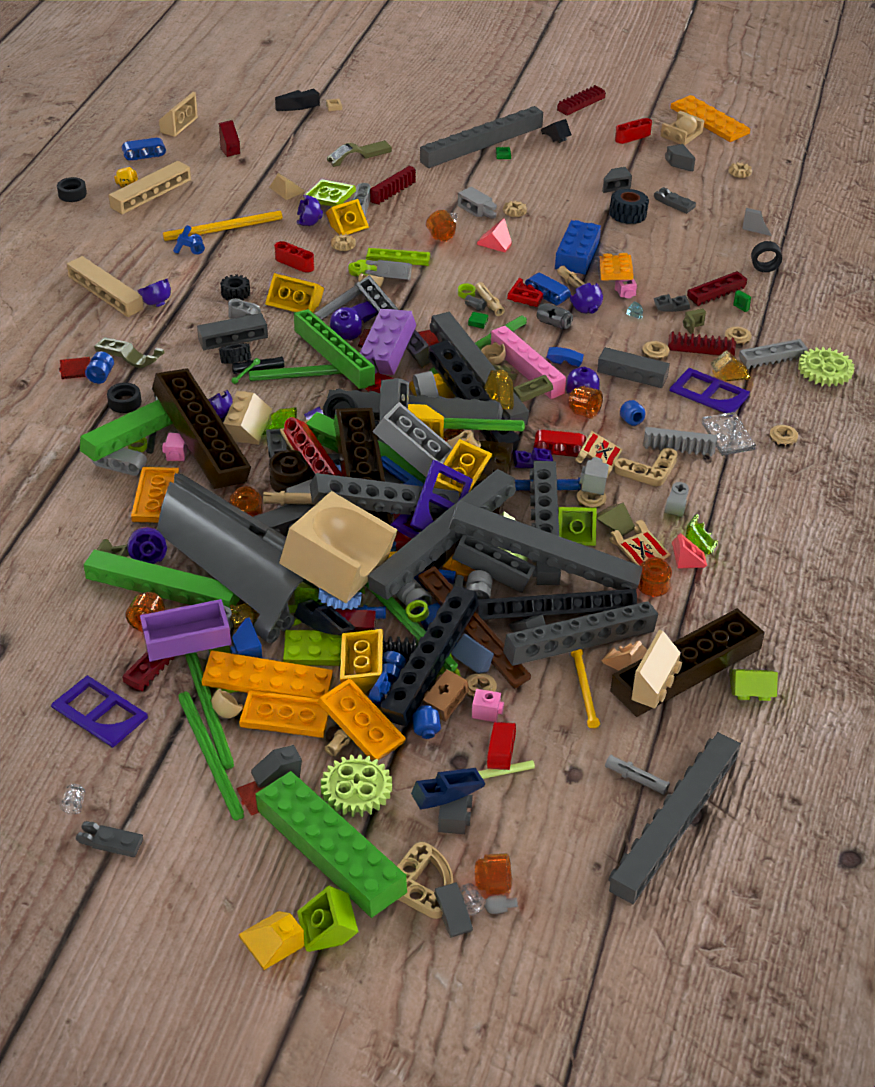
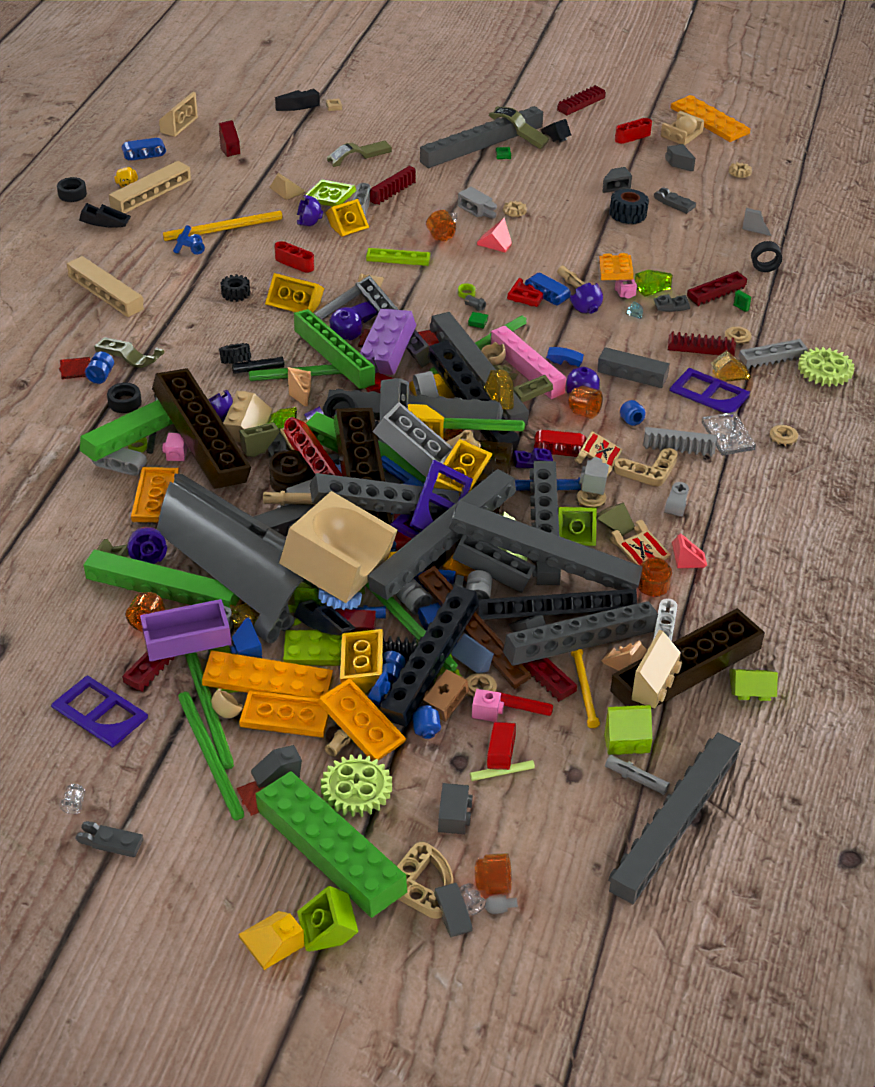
(103, 216): none -> black slope
(156, 293): dark purple cylinder -> none
(232, 331): dark grey brick -> none
(239, 308): light grey piece -> none
(247, 500): clear orange piece -> none
(256, 361): bright green hinge -> none
(258, 438): none -> olive slope
(299, 385): none -> light nougat slope
(343, 242): tan gear -> none
(359, 267): lime plate -> none
(390, 269): light grey hinge -> none
(419, 617): lime piece -> none
(446, 787): dark blue slope -> none
(492, 302): tan pin -> none
(522, 128): none -> olive piece
(526, 704): none -> red axle
(551, 678): none -> dark red gear
(554, 316): dark grey piece -> none
(578, 246): blue brick -> none
(628, 730): none -> lime slope
(652, 282): none -> clear neon green slope
(655, 350): tan gear -> none
(662, 615): none -> white beam
(694, 319): olive bracket -> none
(698, 536): clear neon green slope -> none

